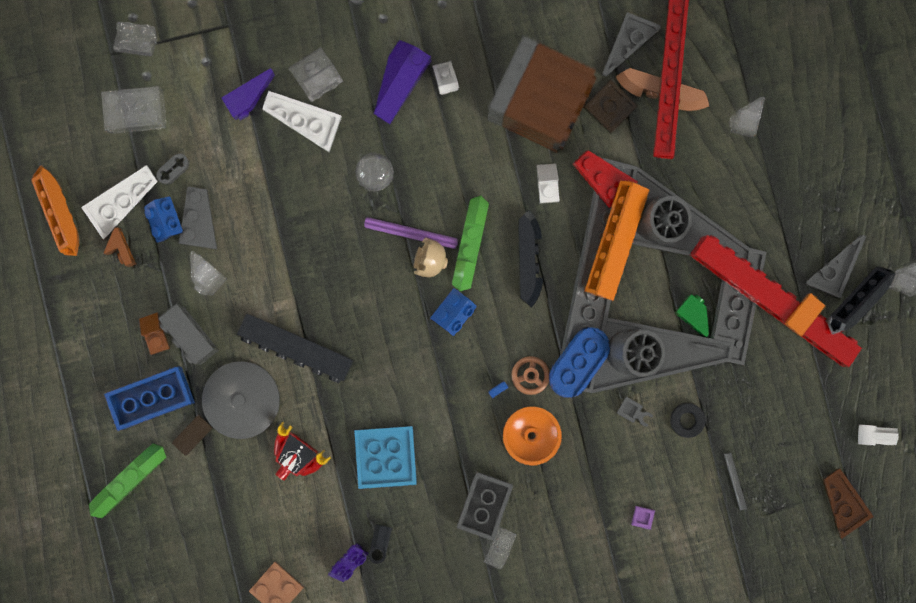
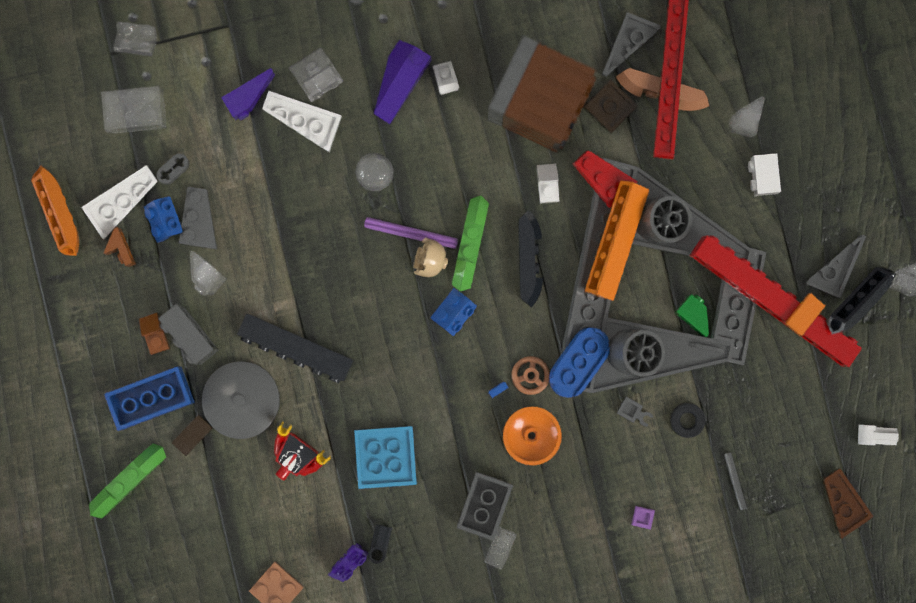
(764, 174): none -> white brick

